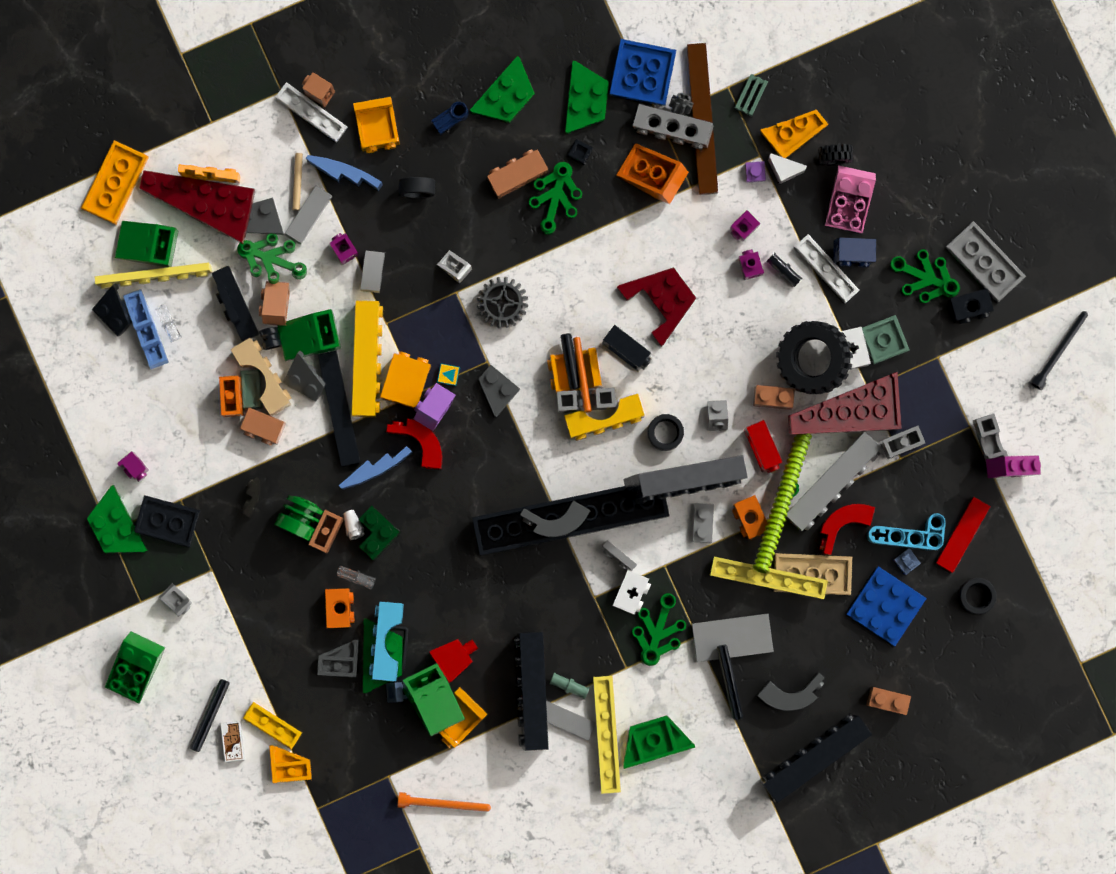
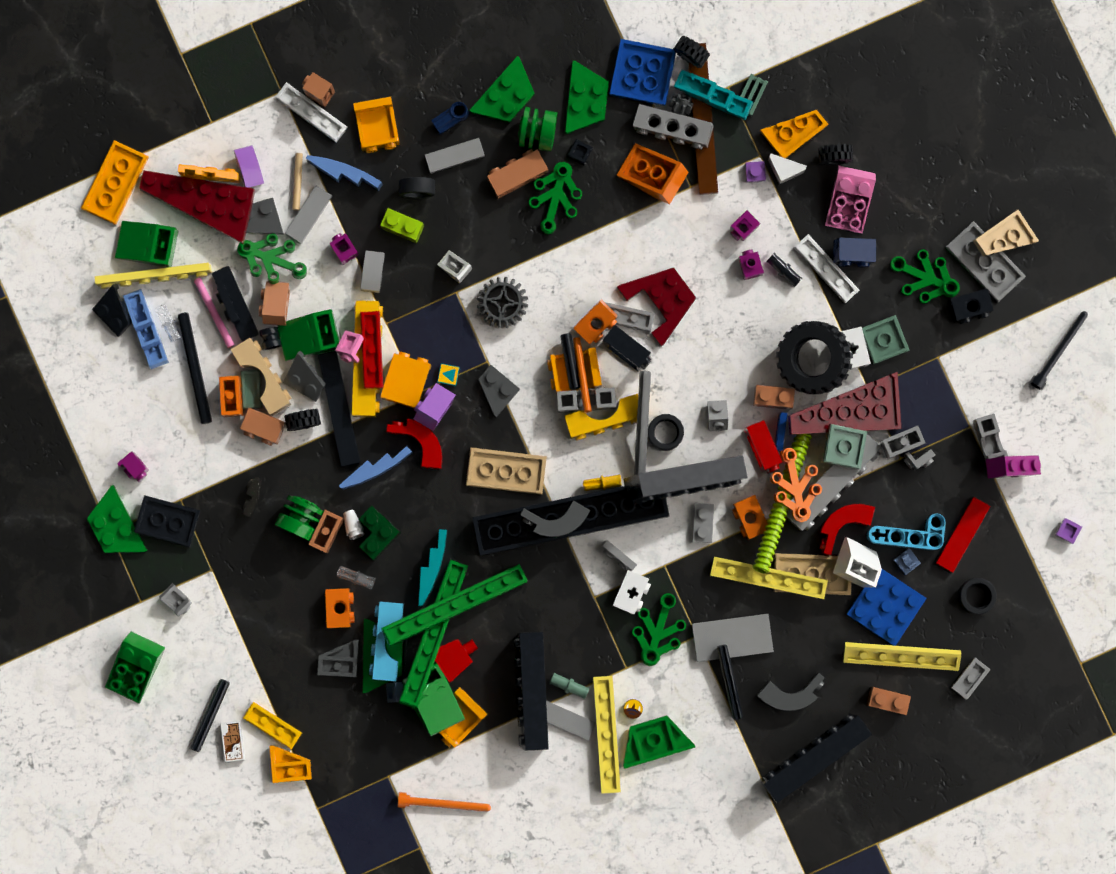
(194, 367): none -> black axle
(214, 313): none -> bright pink bar
(248, 166): none -> medium lavender slope
(302, 420): none -> black tyre
(349, 346): none -> bright pink bracket
(372, 350): none -> red tile
(402, 225): none -> lime brick
(430, 574): none -> teal slope
(431, 640): none -> green tile
(454, 155): none -> light grey tile
(454, 605): none -> green tile
(506, 471): none -> tan tile
(538, 129): none -> green wheel
(587, 330): none -> orange brick
(602, 482): none -> yellow axle
(632, 317): none -> light grey tile
(633, 708): none -> tile
(642, 422): none -> light grey axle
(691, 51): none -> black tyre
(713, 95): none -> teal slope
(780, 431): none -> blue tile
(796, 488): none -> orange plant
(844, 446): none -> sand green tile
(858, 564): none -> white slope
(902, 656): none -> light yellow plate
(925, 460): none -> light grey bracket
(970, 678): none -> light grey plate
(1006, 235): none -> tan wing
(1068, 530): none -> medium lavender plate

